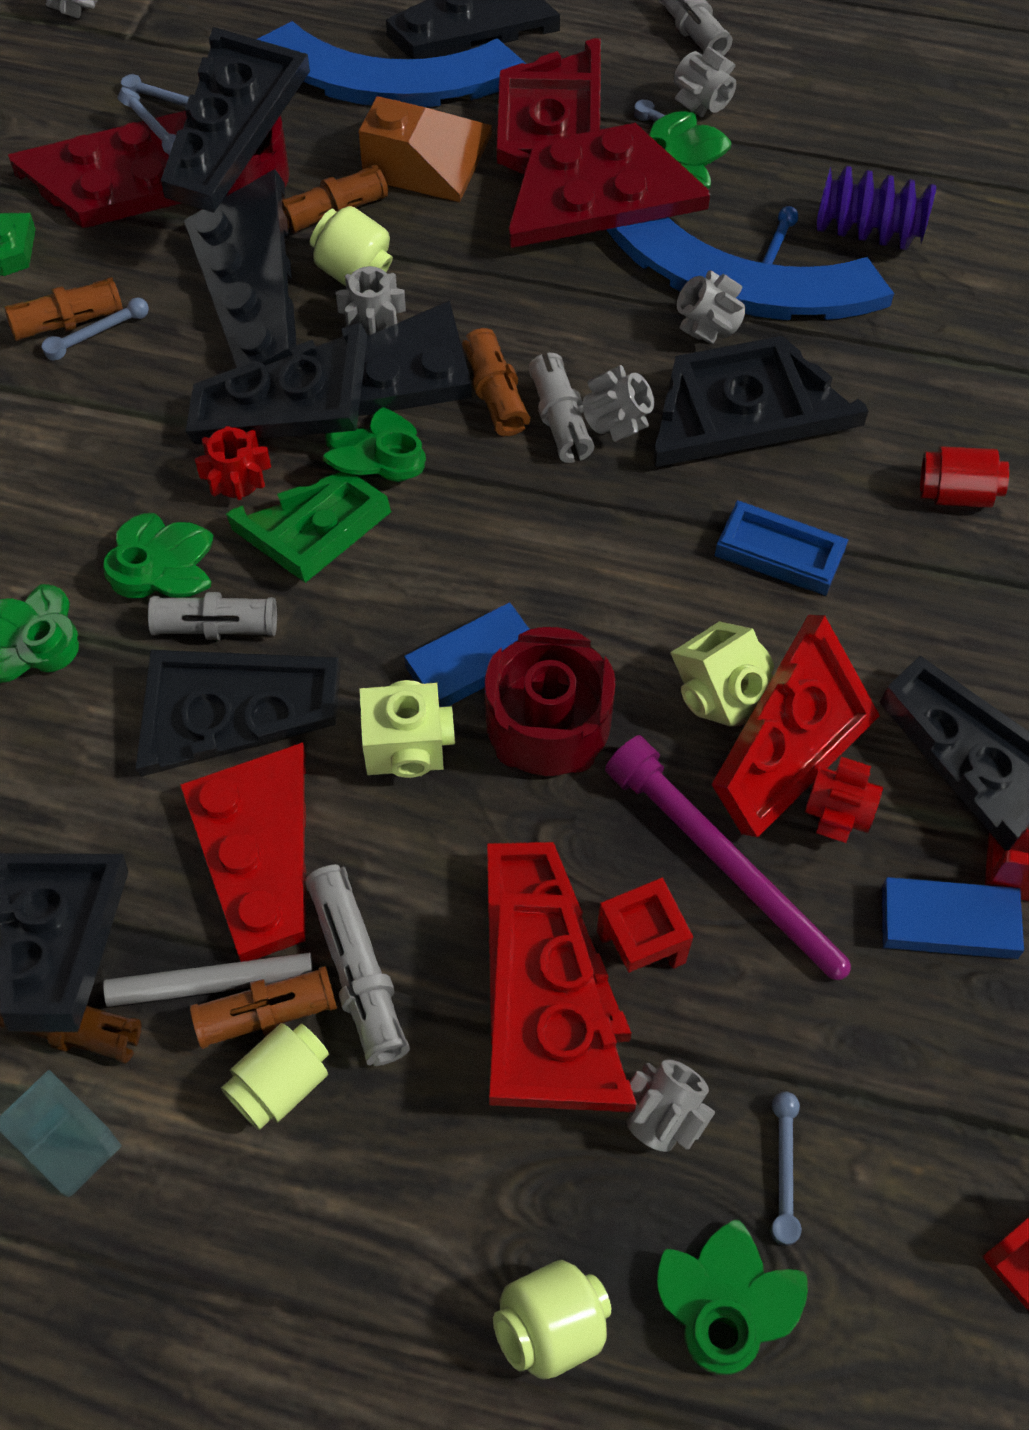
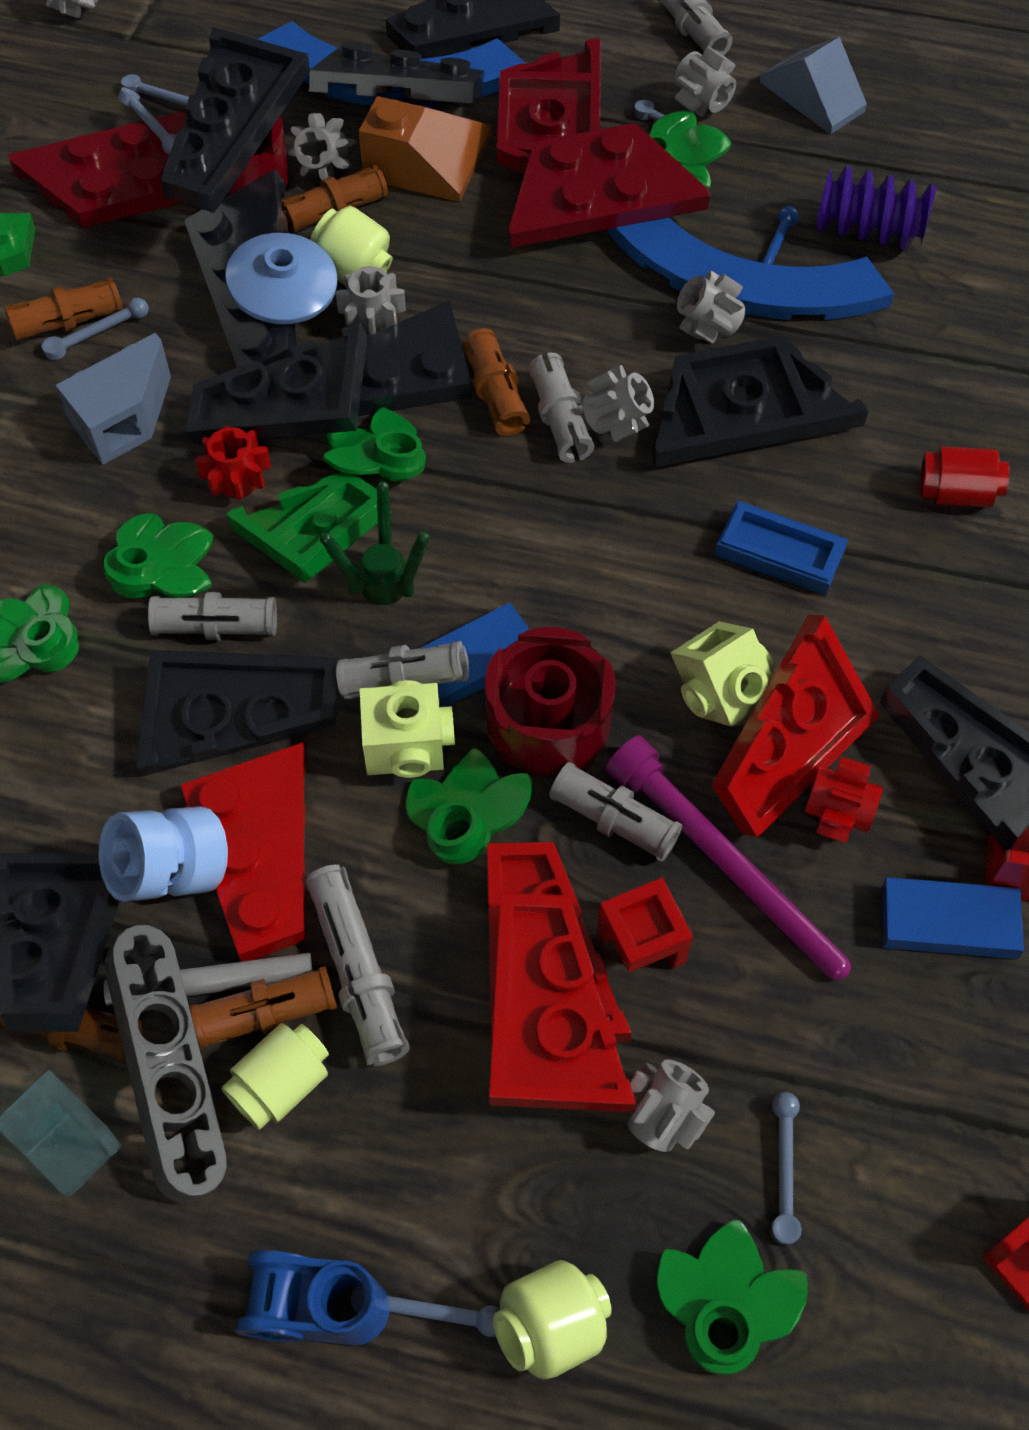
(118, 398): none -> sand blue slope
(162, 853): none -> light blue wheel
(174, 1059): none -> dark grey beam
(281, 278): none -> medium blue dish
(296, 1299): none -> blue piece
(306, 143): none -> light grey gear
(378, 73): none -> black wing
(381, 569): none -> dark green plant
(426, 665): none -> light grey pin
(467, 800): none -> green plate
(481, 1319): none -> sand blue hinge
(615, 811): none -> light grey pin
(819, 84): none -> sand blue slope

